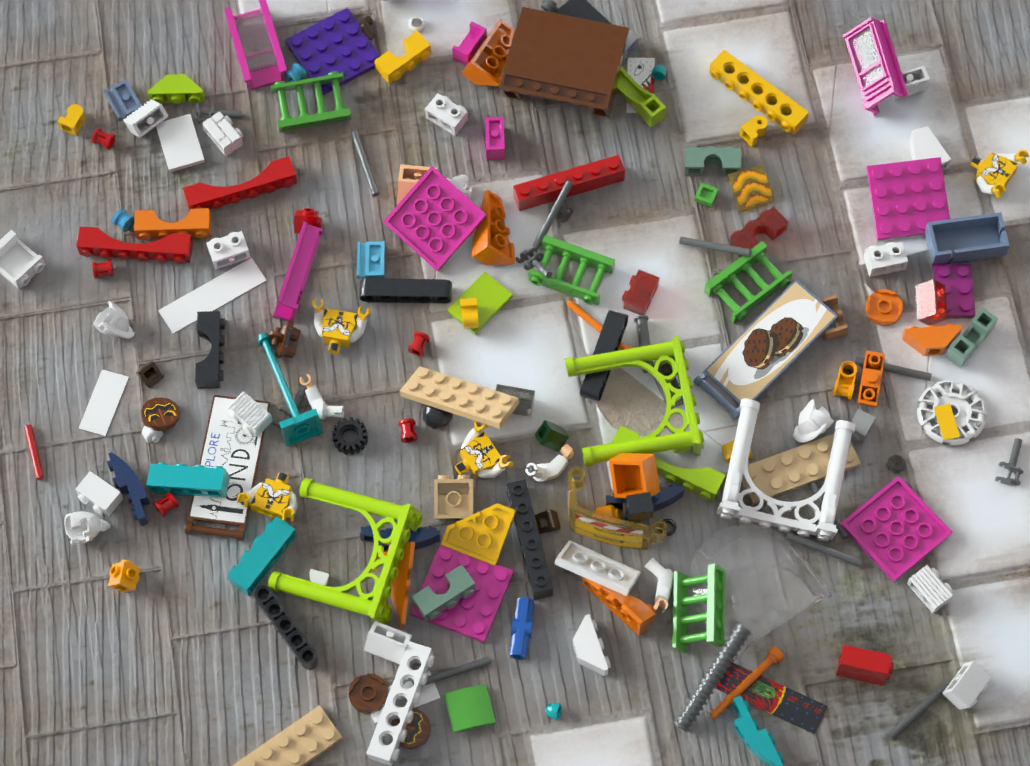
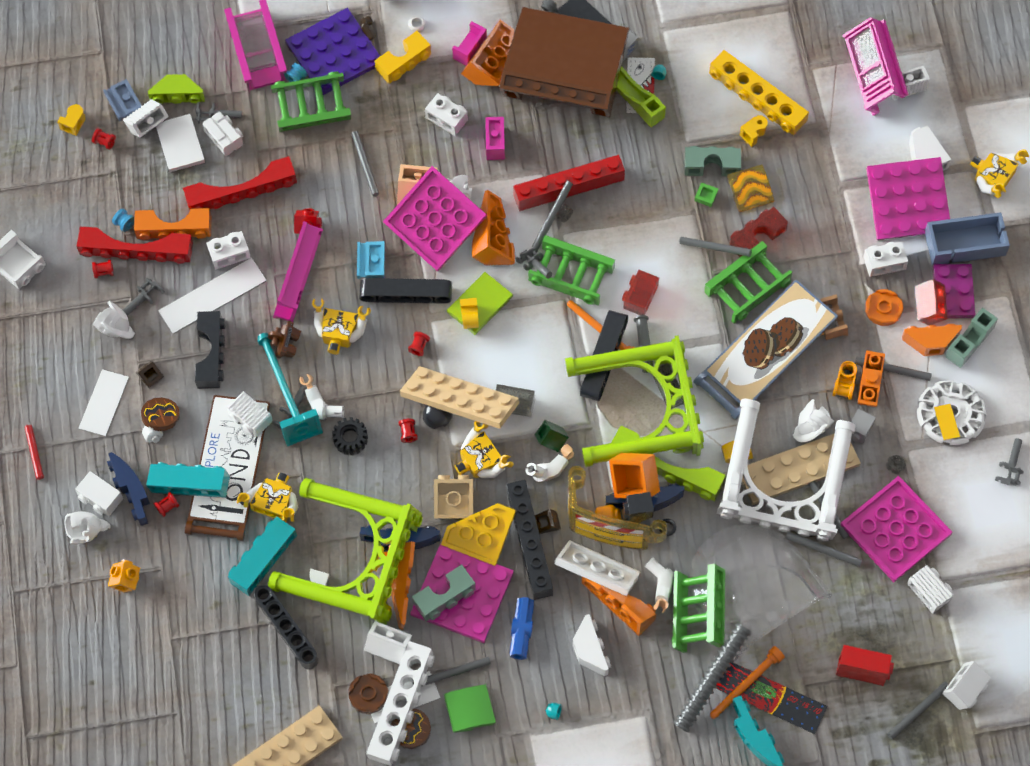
(143, 296): none -> dark grey piece

